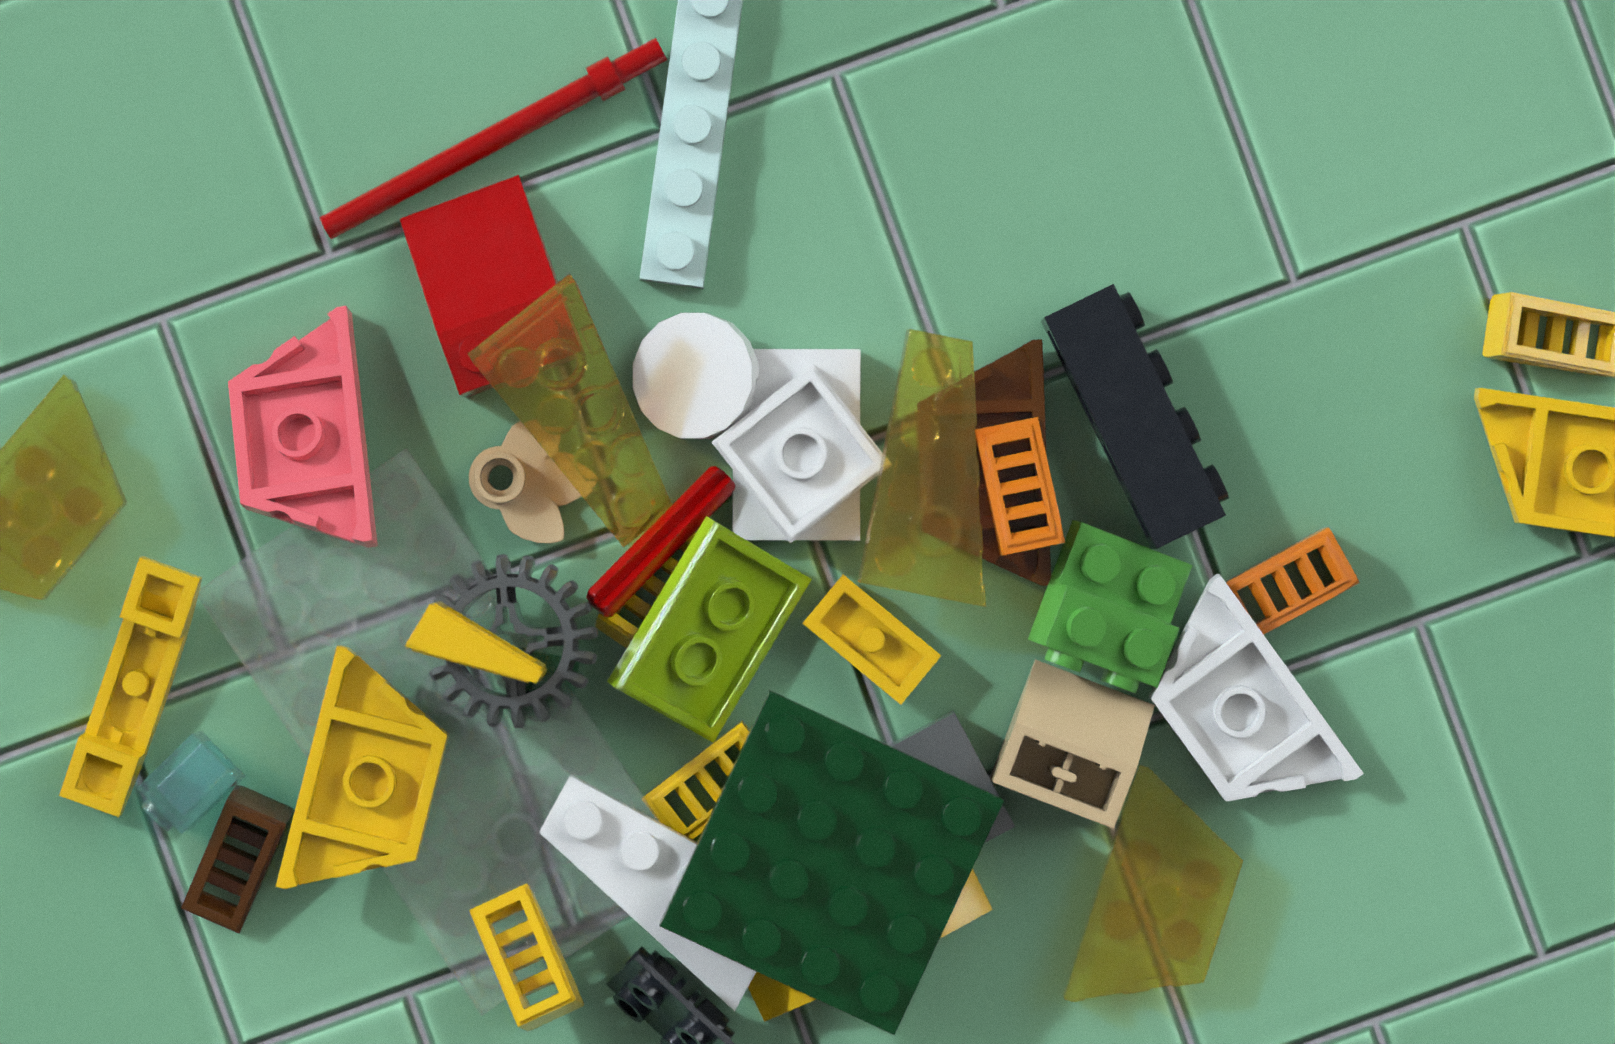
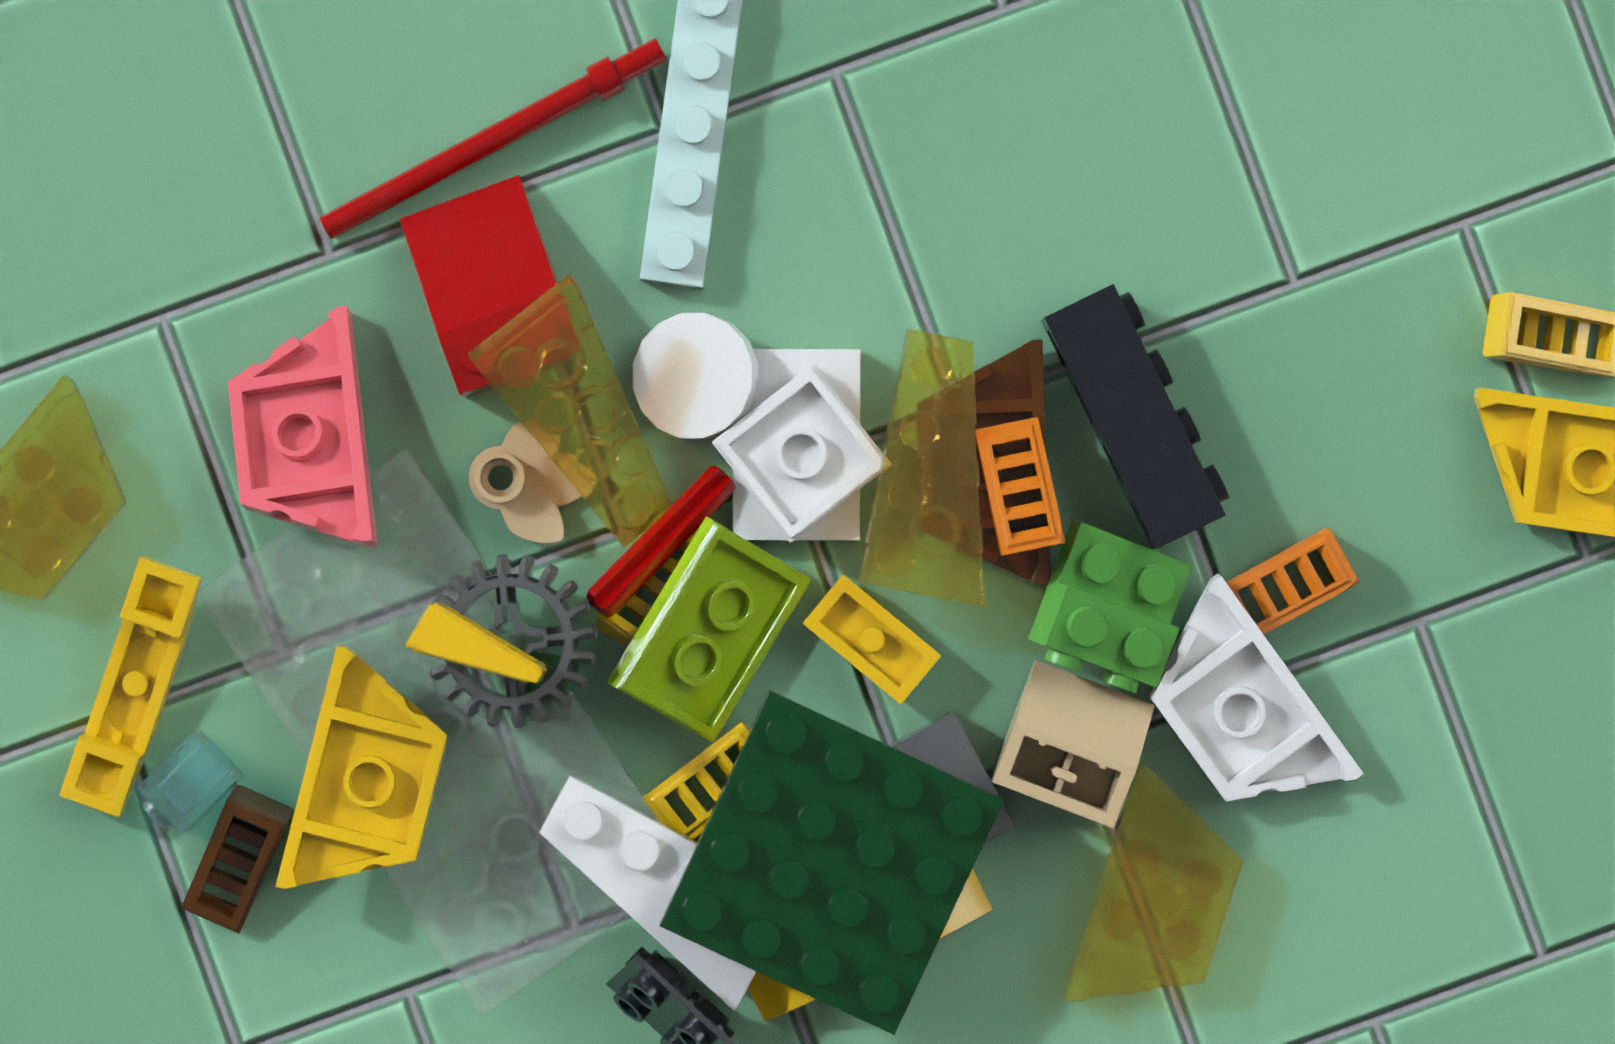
(558, 972): yellow slope -> none

